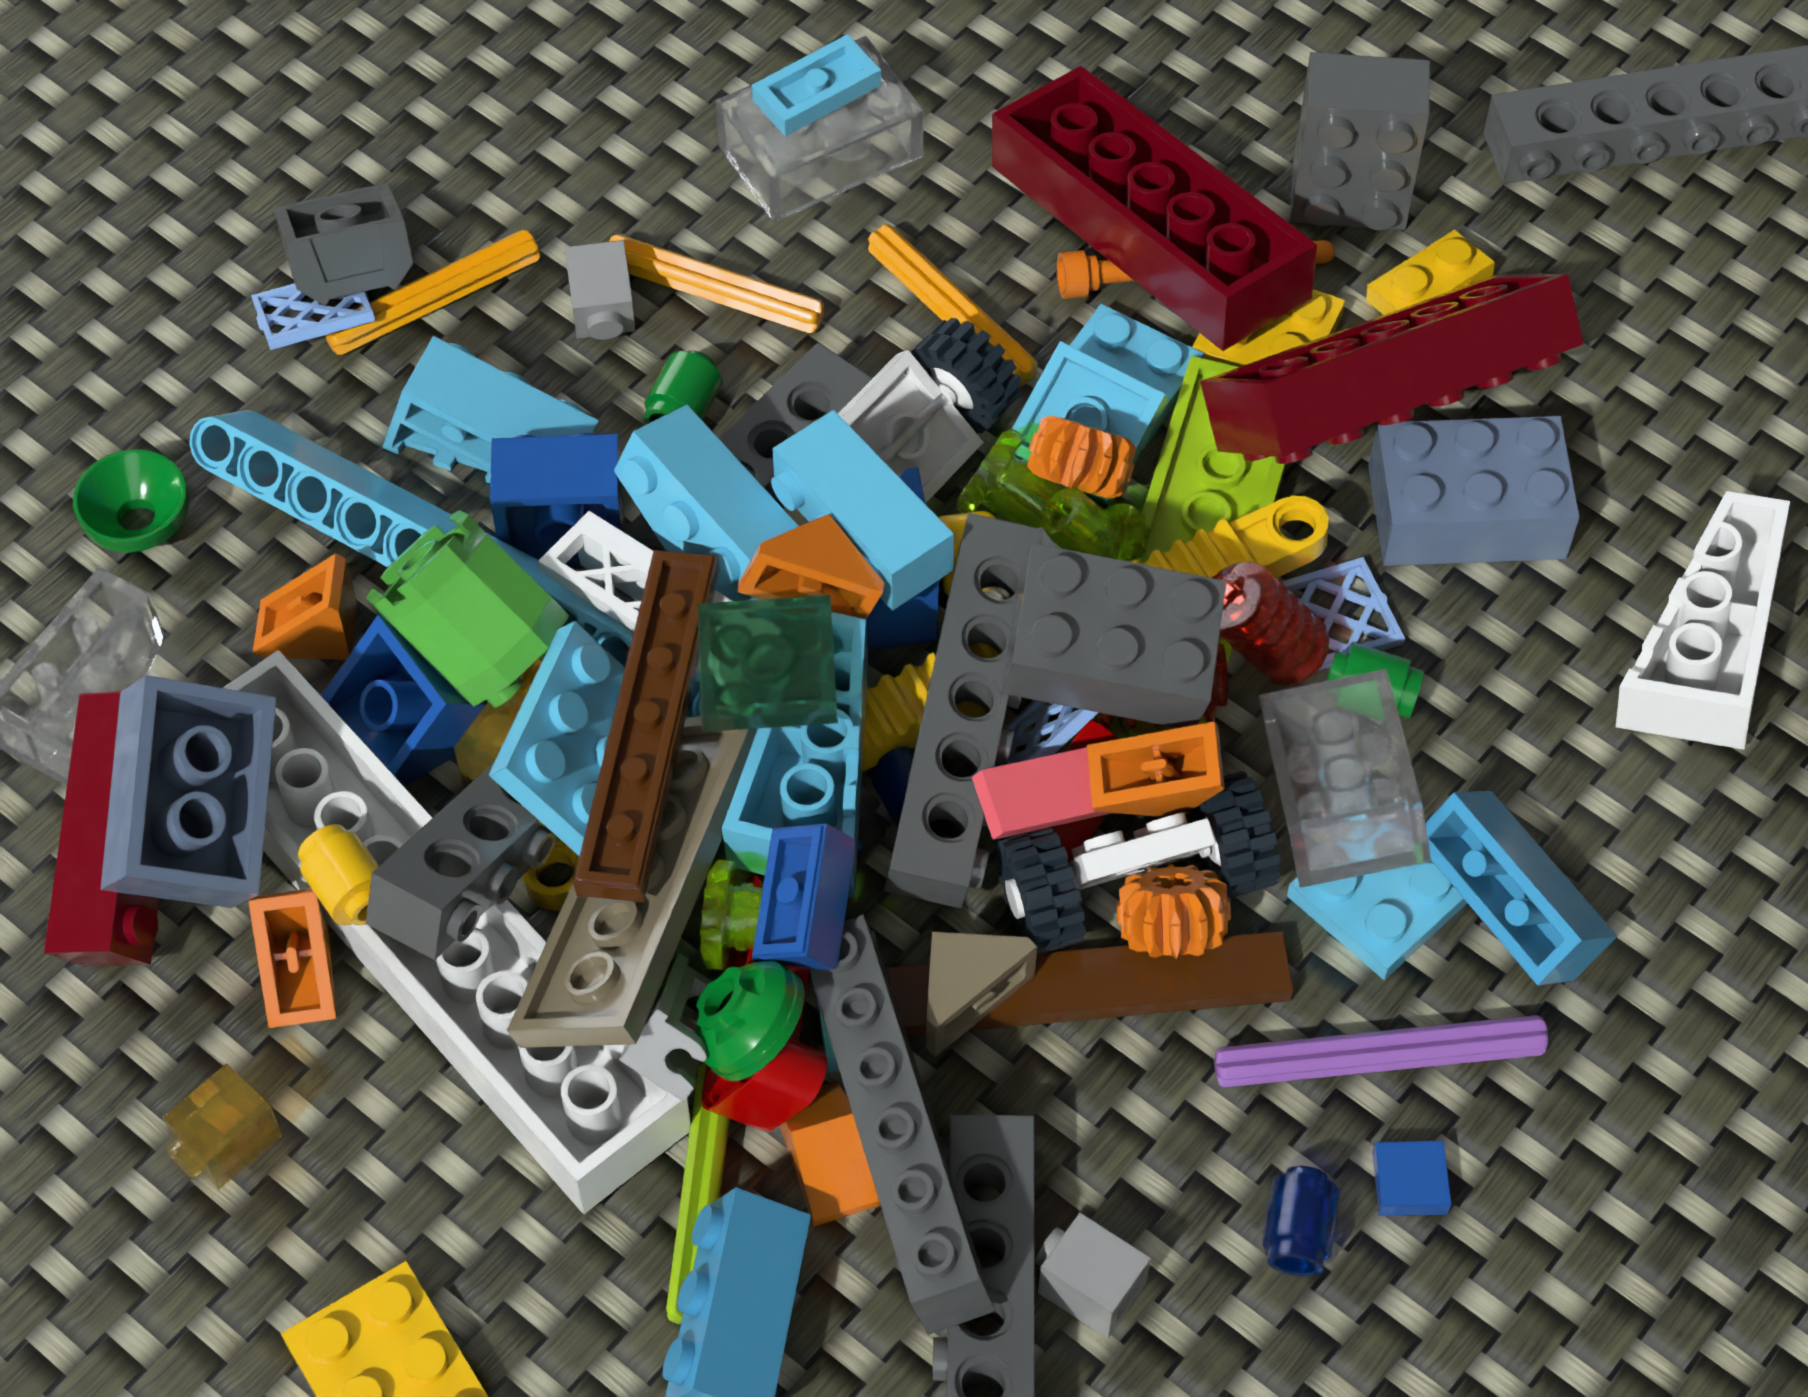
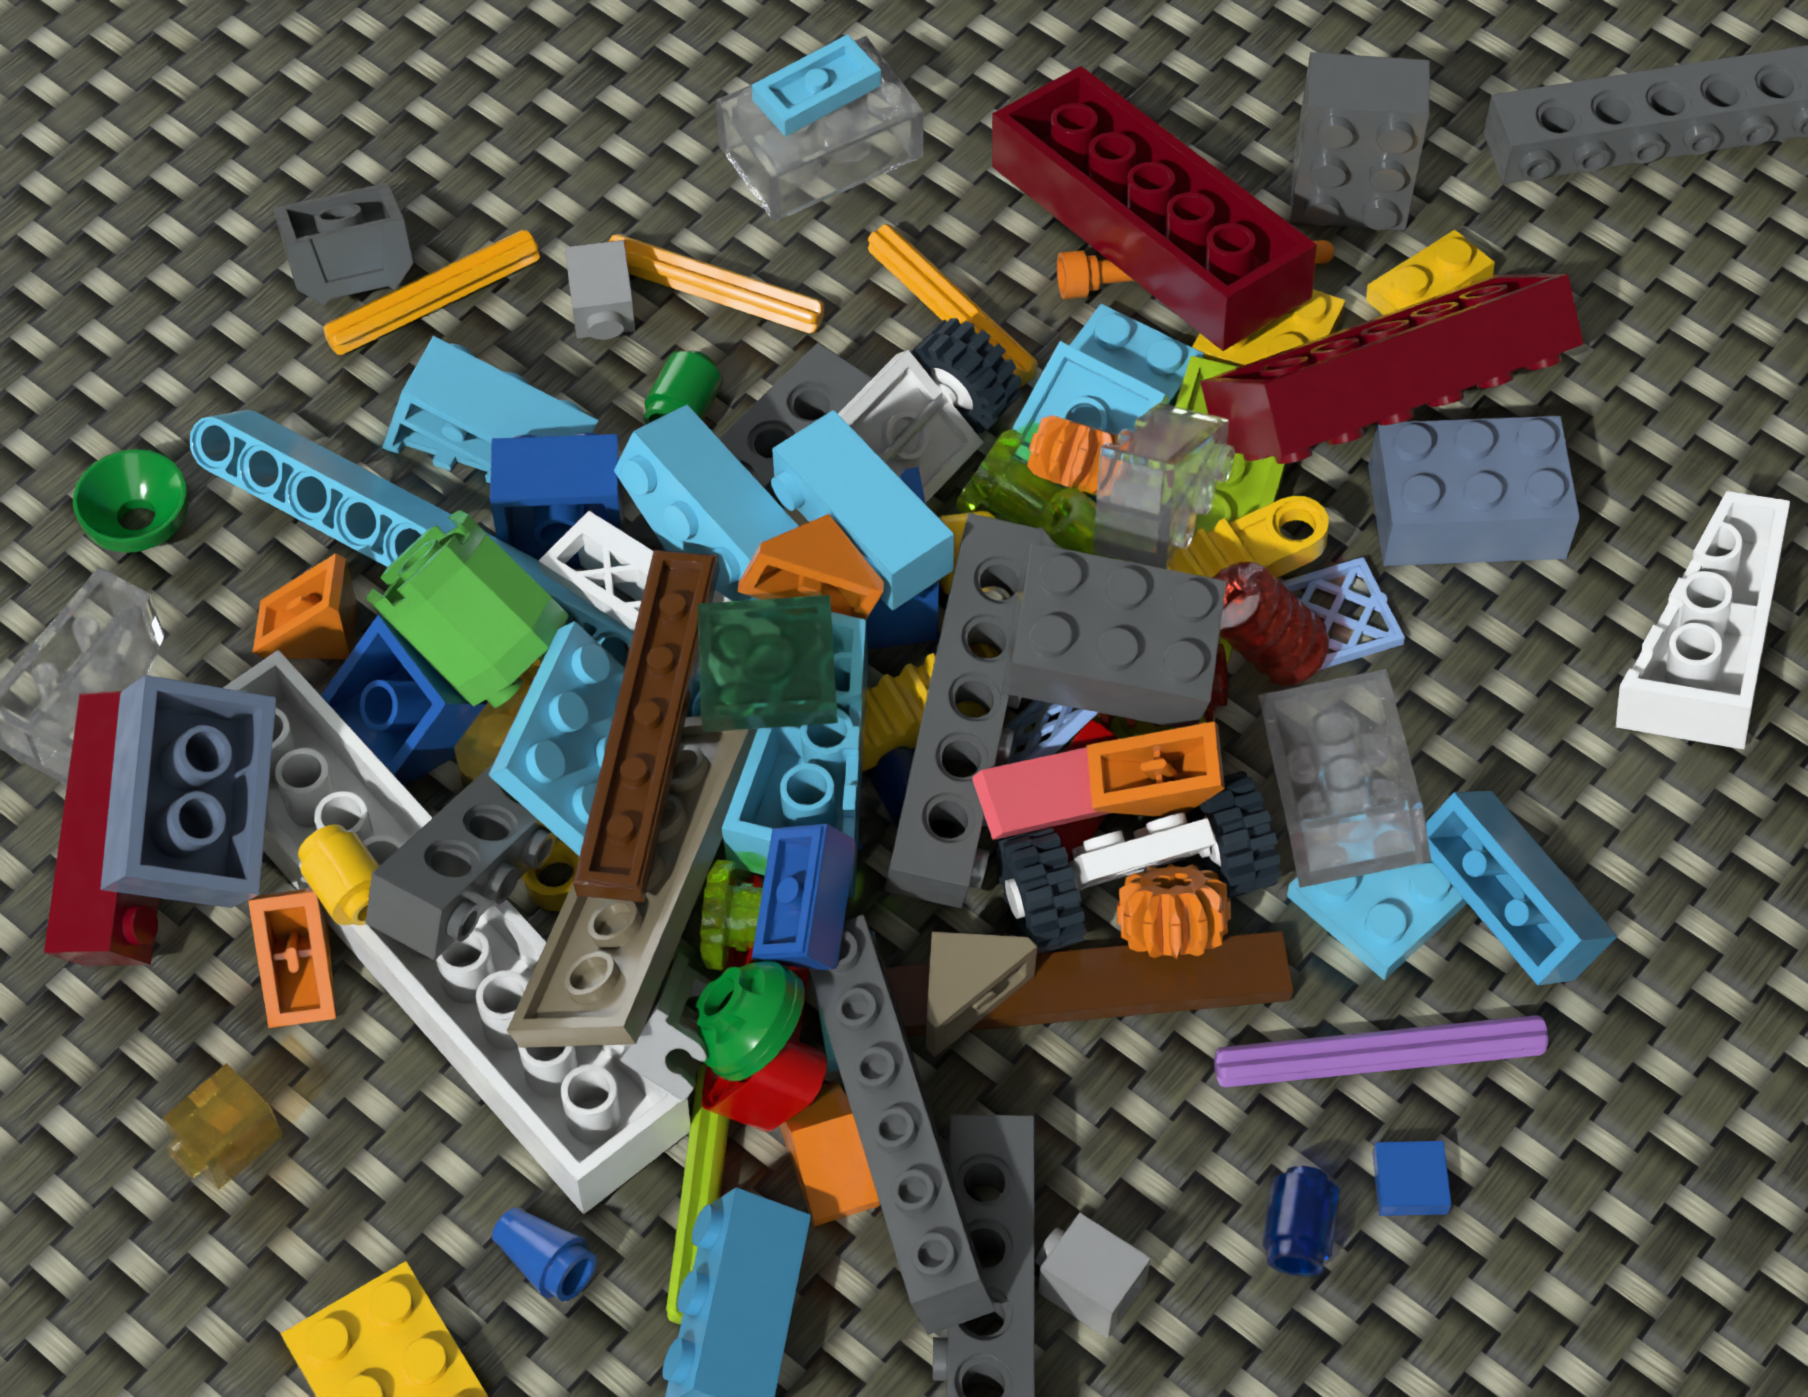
(299, 328): light blue window -> none
(547, 1255): none -> blue cone
(1159, 483): none -> clear wedge
(1403, 679): green brick -> none

